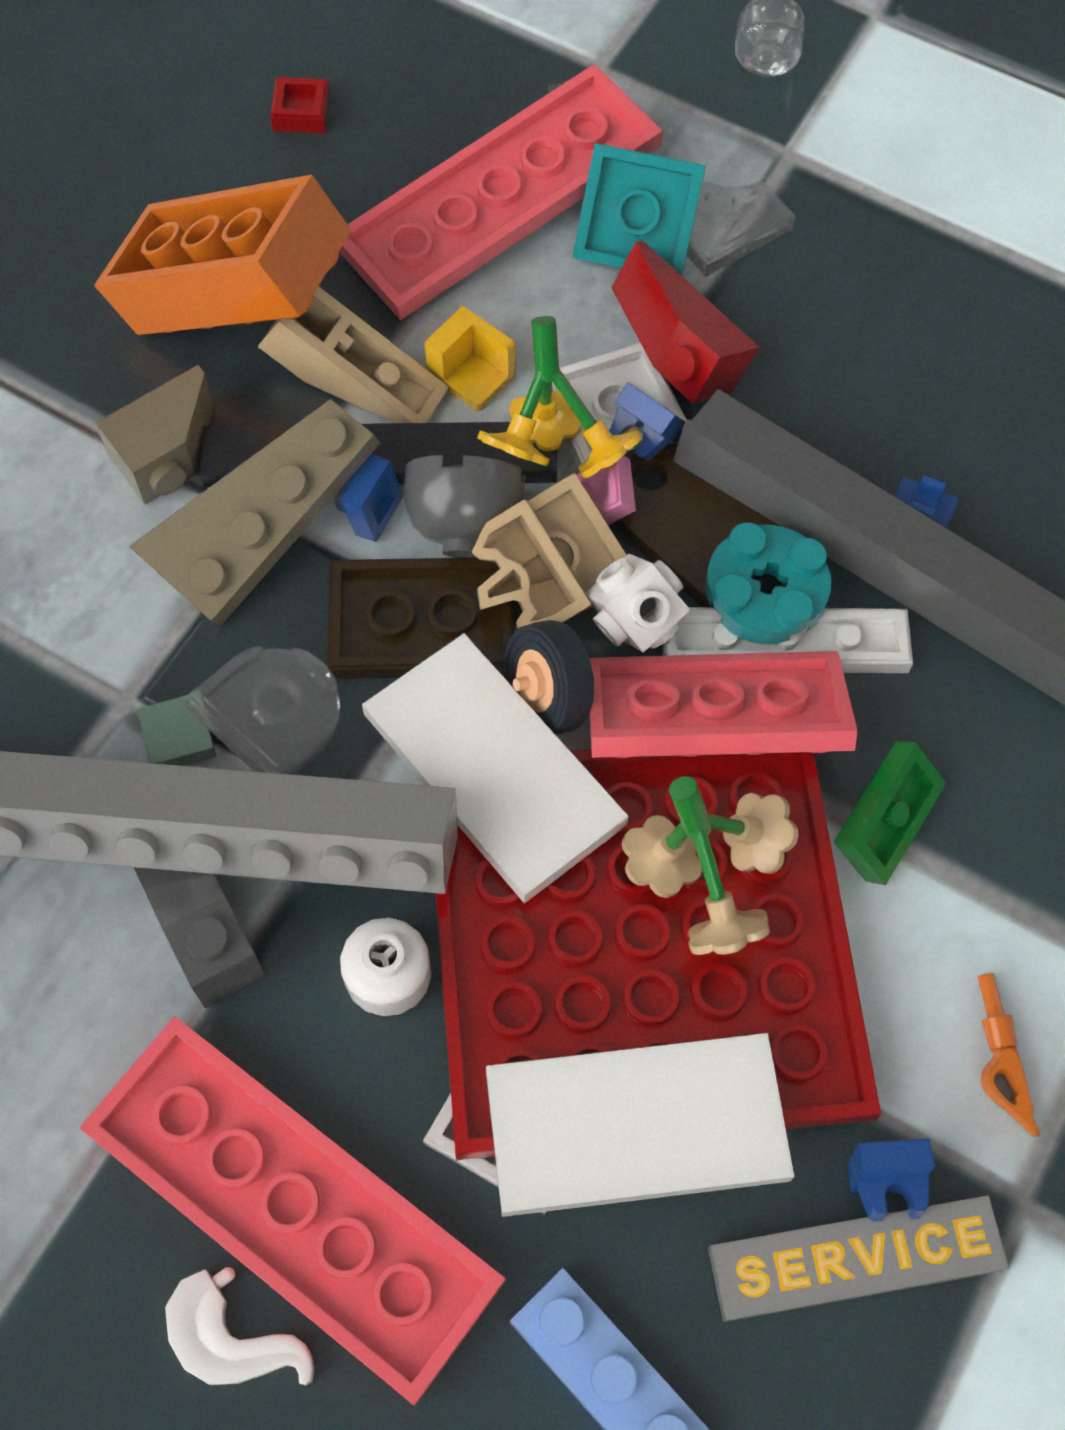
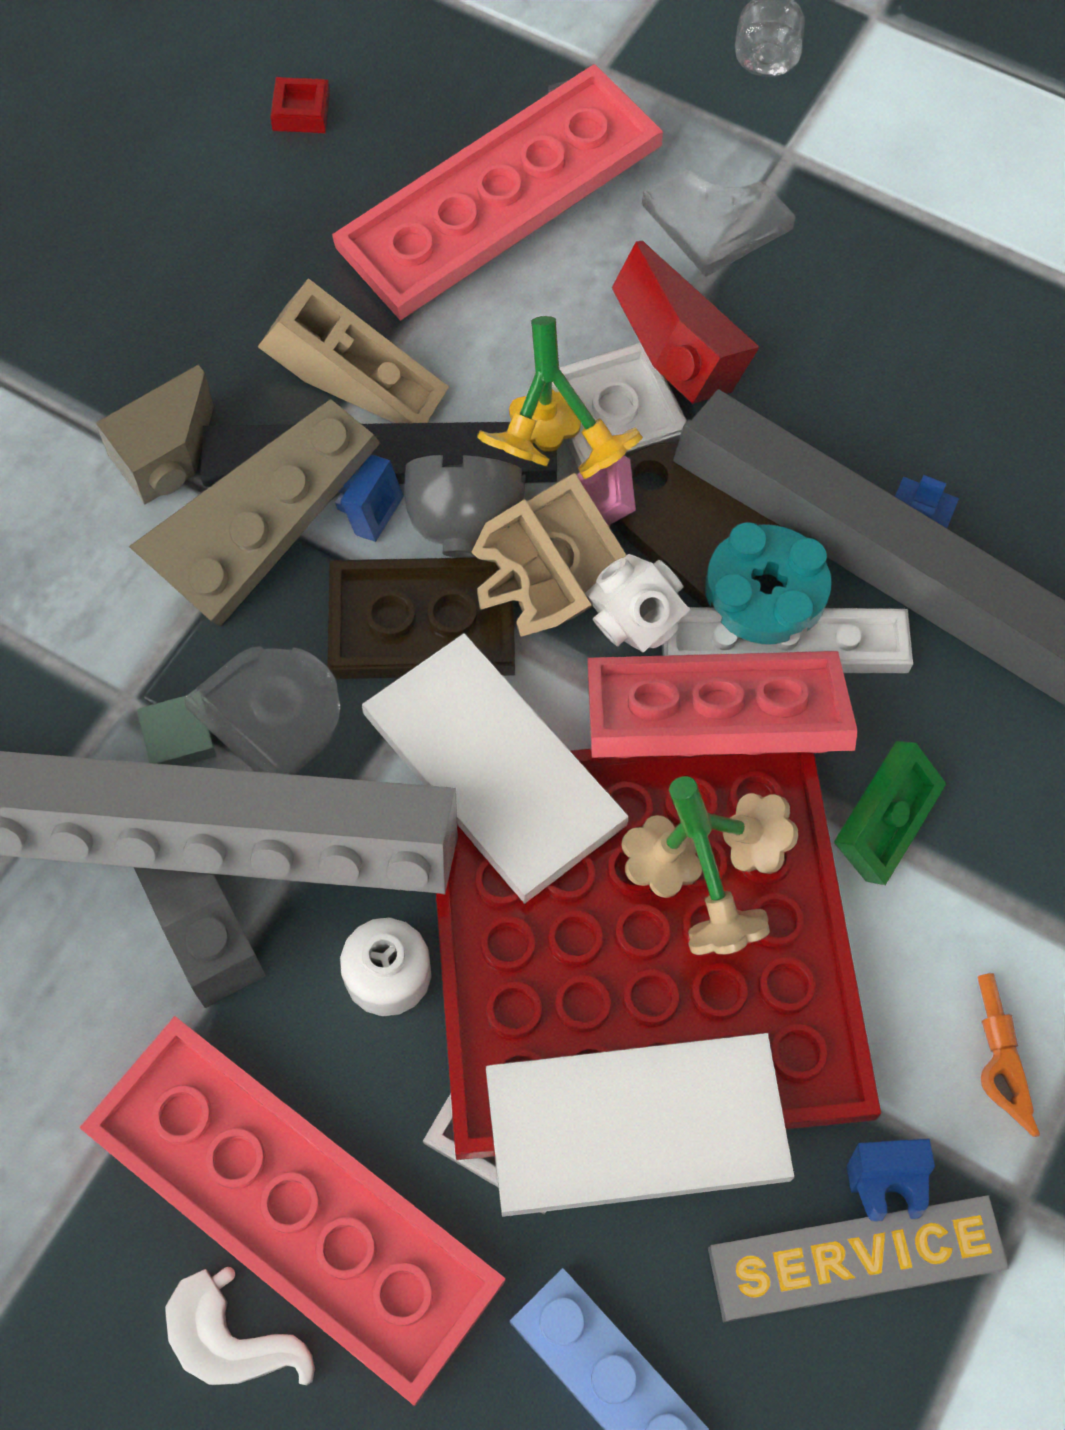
(225, 257): orange brick -> none
(471, 358): yellow panel -> none
(551, 673): black wheel -> none
(637, 199): teal plate -> none
(639, 409): tile -> none

